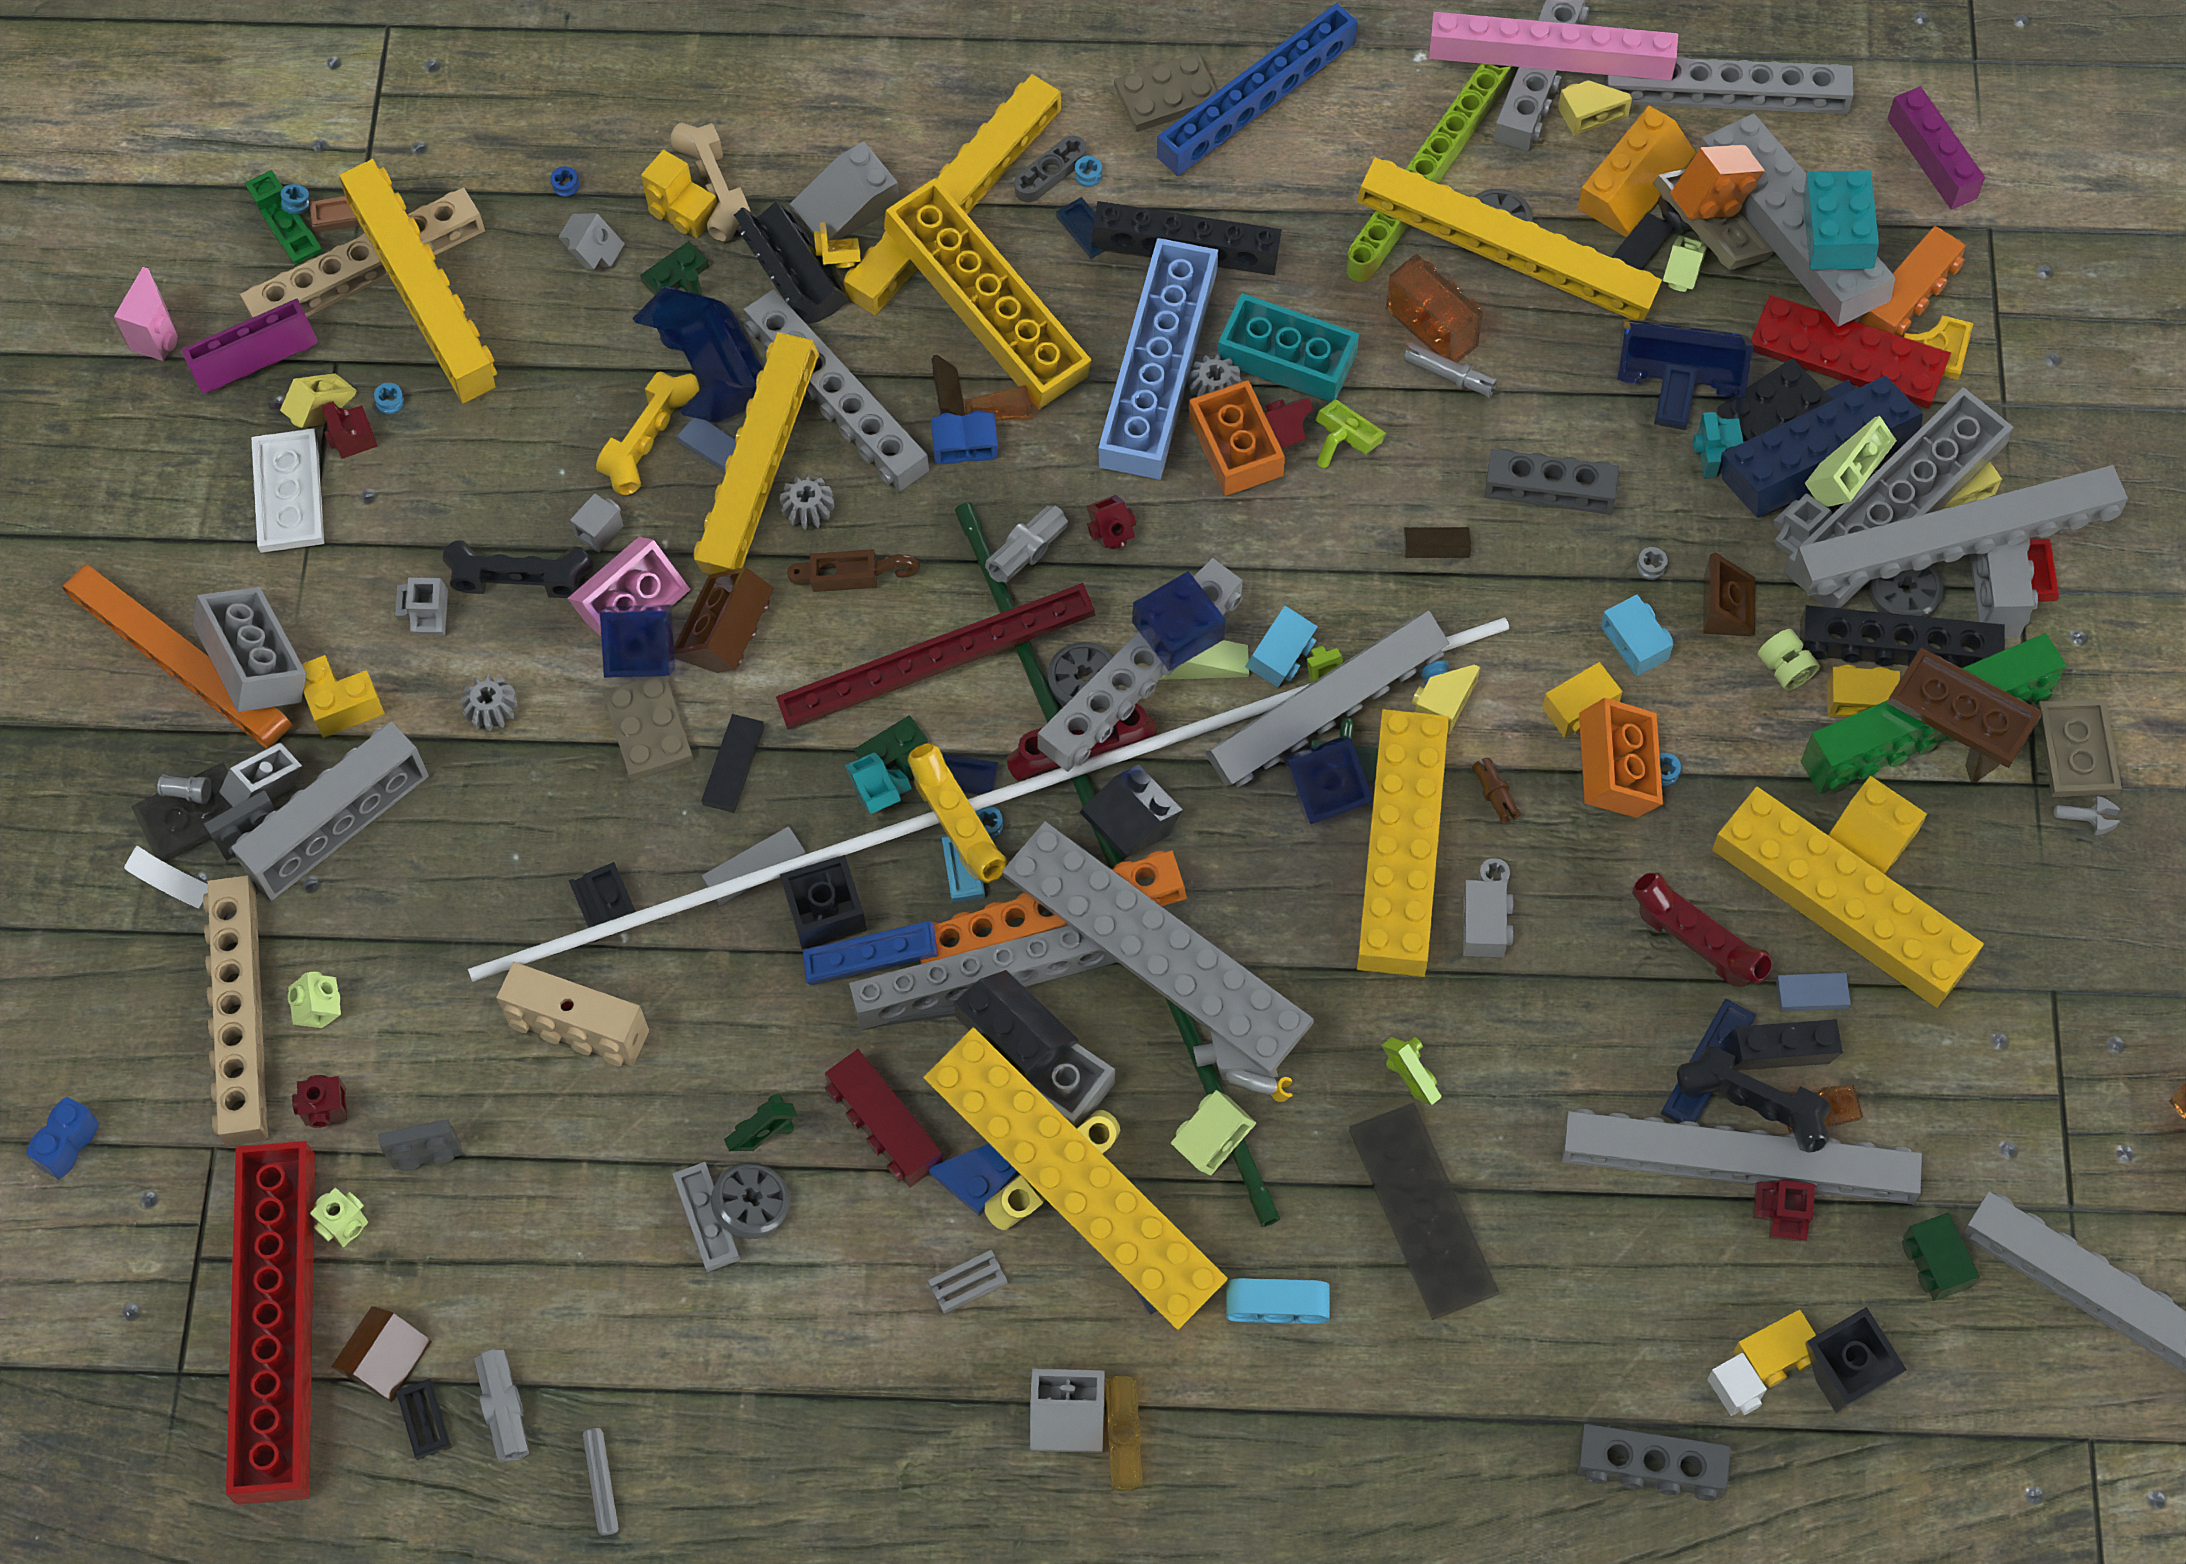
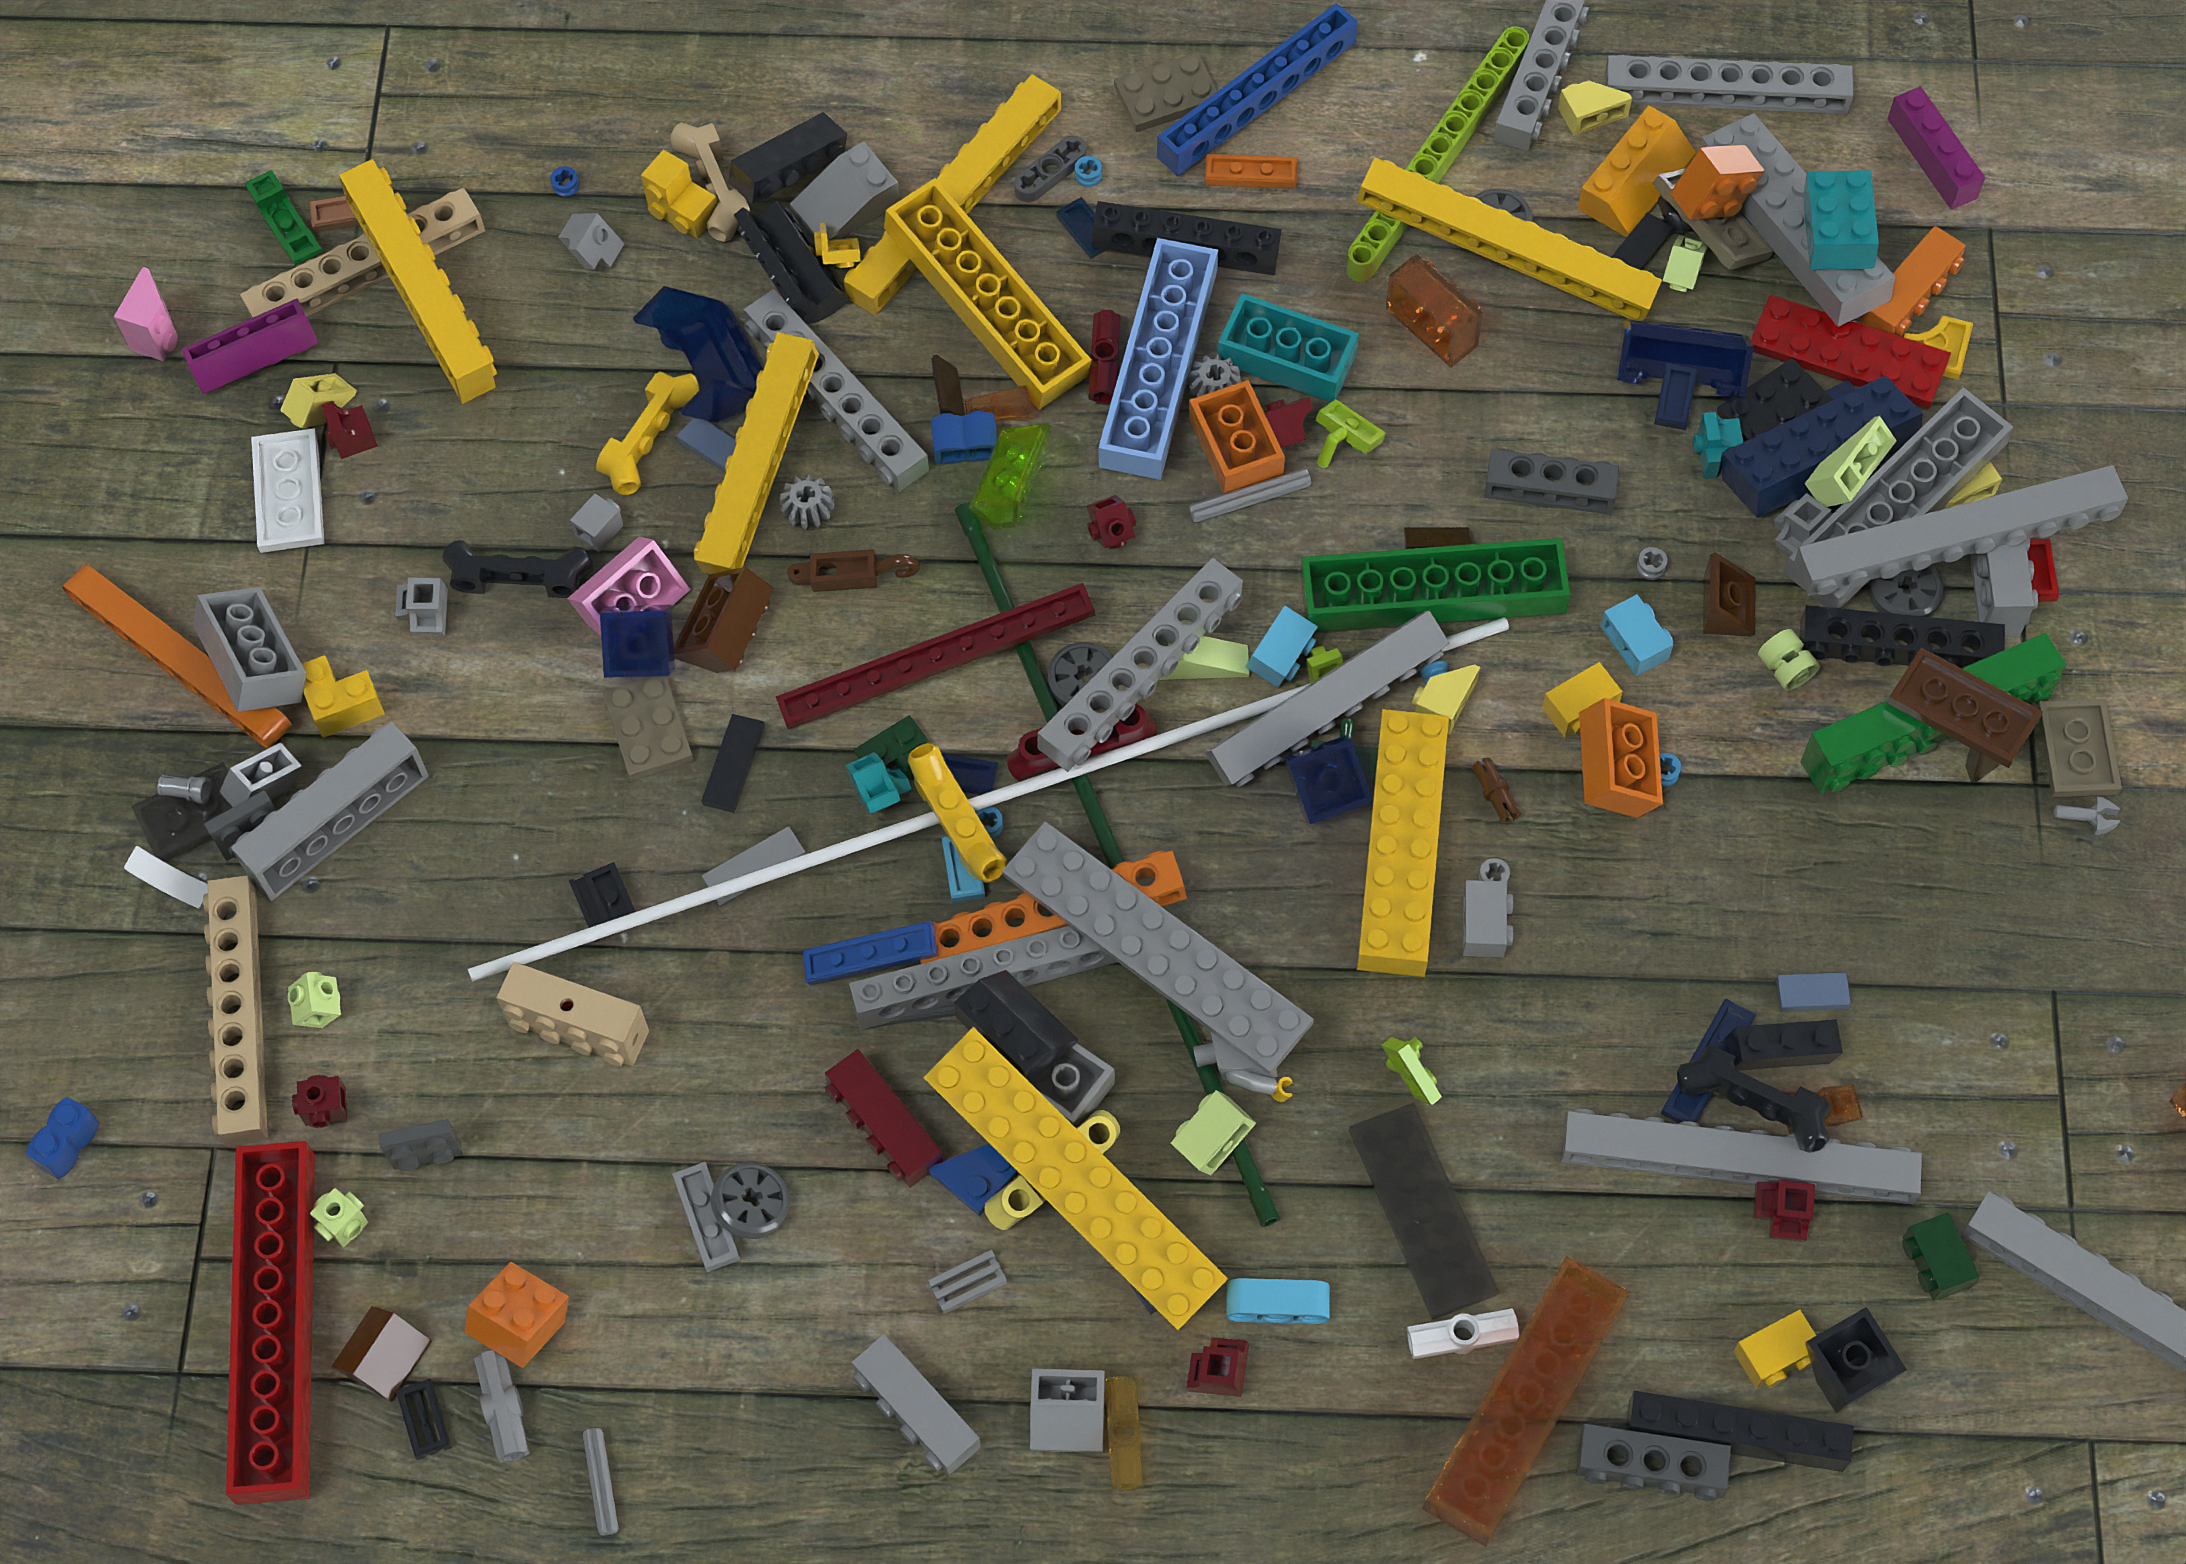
(296, 192): dark azure bush -> none
(387, 406): dark azure bush -> none
(495, 712): light grey gear -> none
(516, 1314): none -> orange brick
(677, 270): dark green plate -> none
(770, 1119): dark green plate -> none
(787, 158): none -> black brick
(823, 902): black slope -> none
(915, 1405): none -> light grey brick
(1010, 475): none -> clear neon green slope
(1026, 544): light grey piece -> none
(1104, 343): none -> dark red piece
(1132, 812): black slope -> none
(1178, 621): clear blue brick -> none
(1219, 1368): none -> dark red brick
(1250, 495): none -> light grey axle
(1251, 171): none -> orange tile
(1446, 580): none -> green brick
(1461, 374): light grey pin -> none
(1486, 1331): none -> white piece
(1525, 1401): none -> clear orange brick
(1553, 46): bright pink brick -> none
(1669, 911): dark red plate -> none
(1737, 1385): white brick -> none
(1745, 1430): none -> black brick
(1847, 897): yellow brick -> none
(1858, 689): yellow brick -> none
(1878, 825): yellow slope -> none

